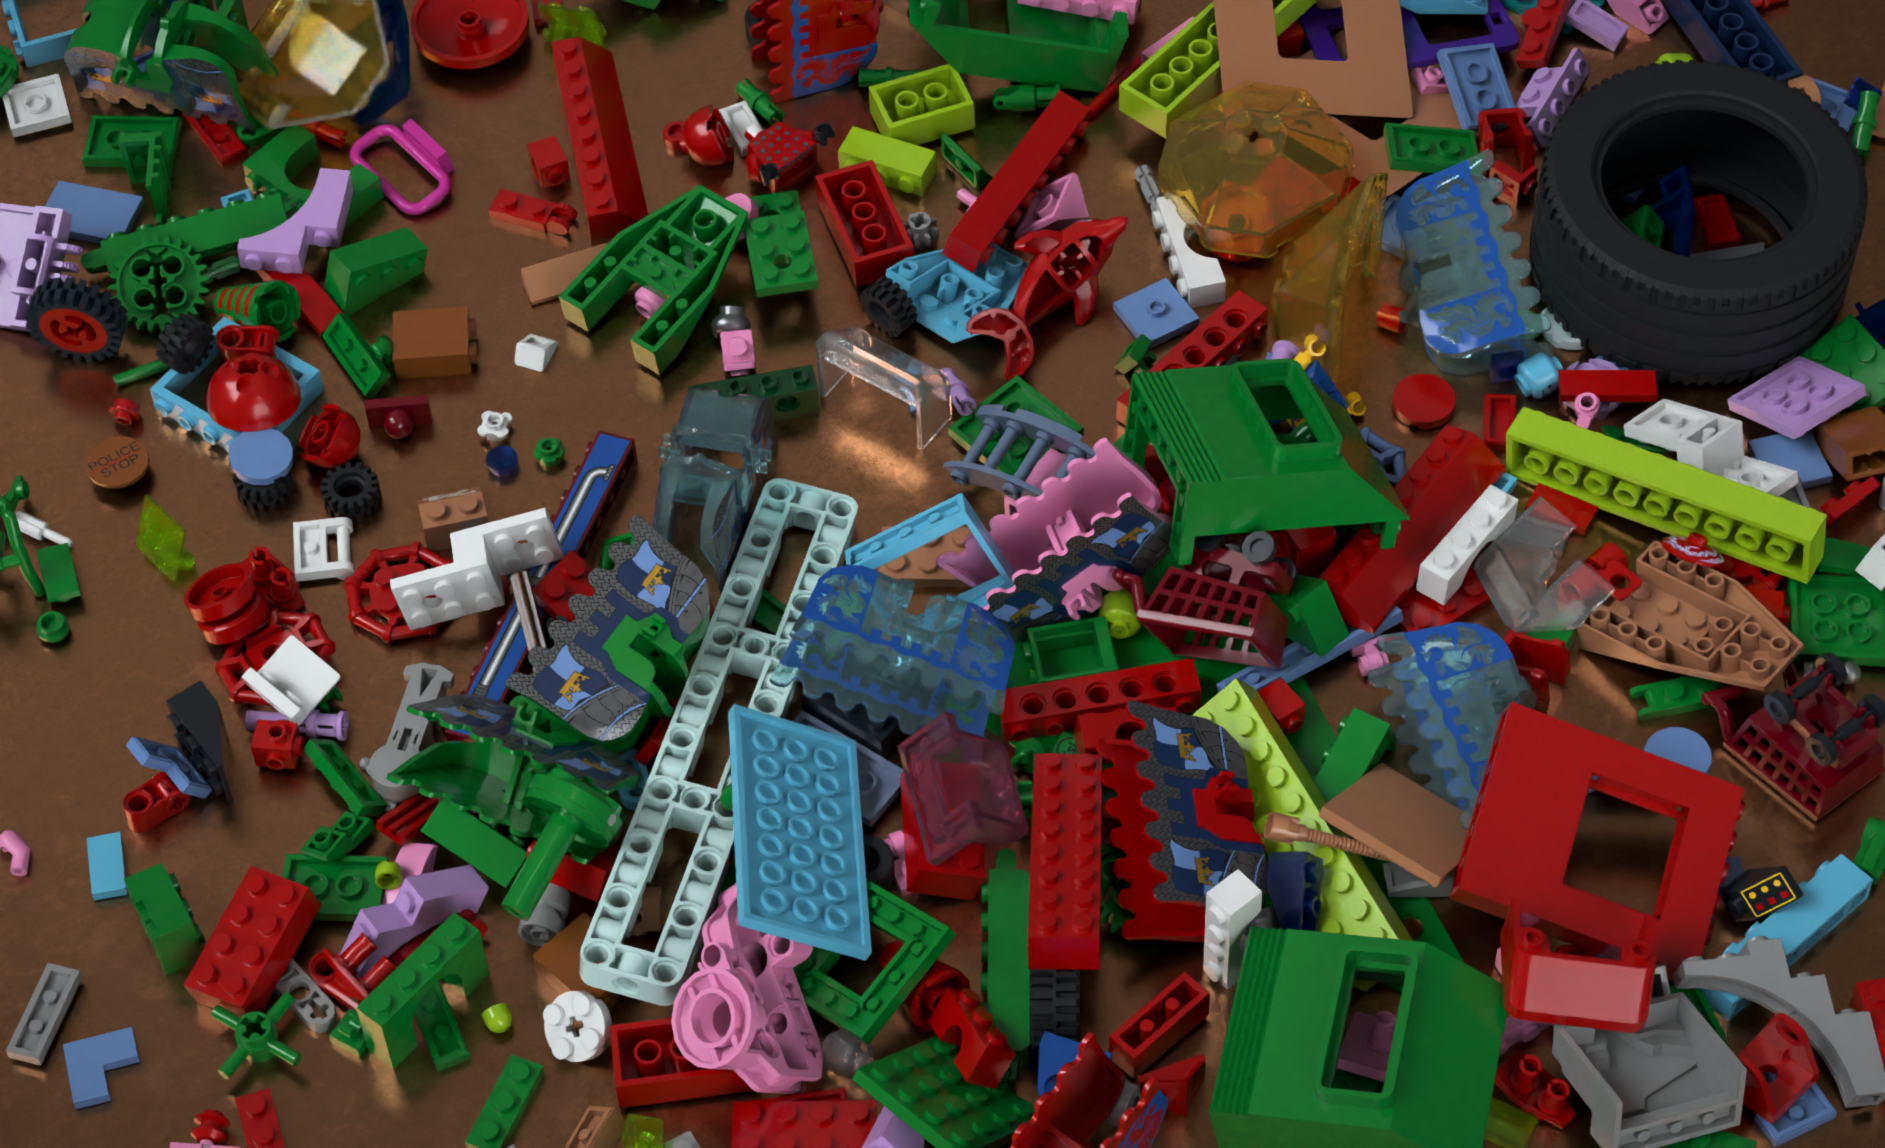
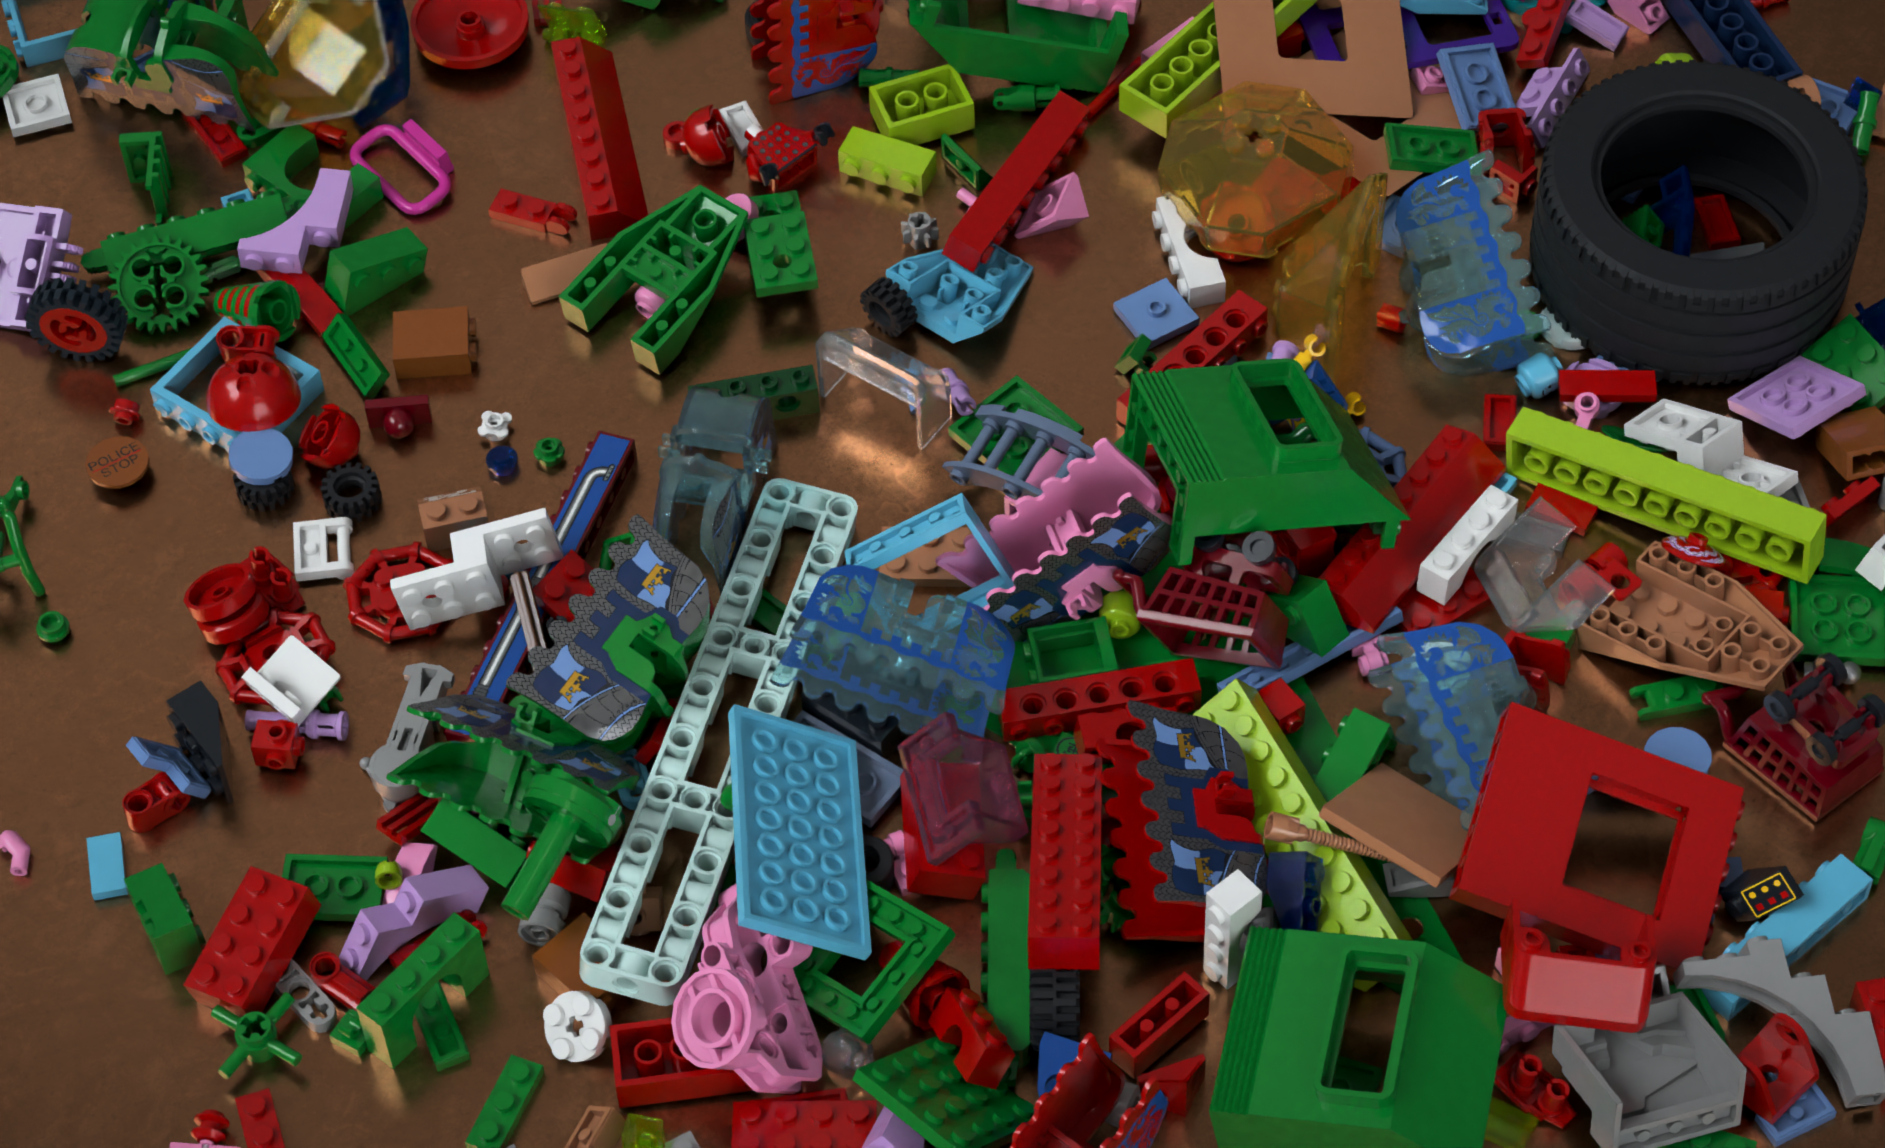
(39, 529): white axle -> none
(44, 1014): light grey plate -> none
(58, 573): green slope -> none
(89, 1060): medium blue tile -> none
(95, 210): medium blue tile -> none
(102, 140): green tile -> none
(163, 540): clear neon green hinge -> none
(185, 343): black tyre -> none
(340, 839): green slope -> none
(345, 777): green plate -> none
(345, 964): red connector -> none
(383, 349): green arm -> none
(497, 1018): lime hinge -> none
(534, 352): white slope -> none
(548, 162): red brick -> none
(730, 319): flat silver animal -> none
(737, 351): bright pink bracket -> none
(759, 102): green pin -> none
(863, 221): red brick -> none
(1061, 270): red animal -> none
(1148, 185): light grey axle -> none
(1368, 1045): bright pink tile -> none
(1423, 401): red tile -> none
(1504, 365): clear blue tile -> none
(1797, 454): medium blue tile -> none

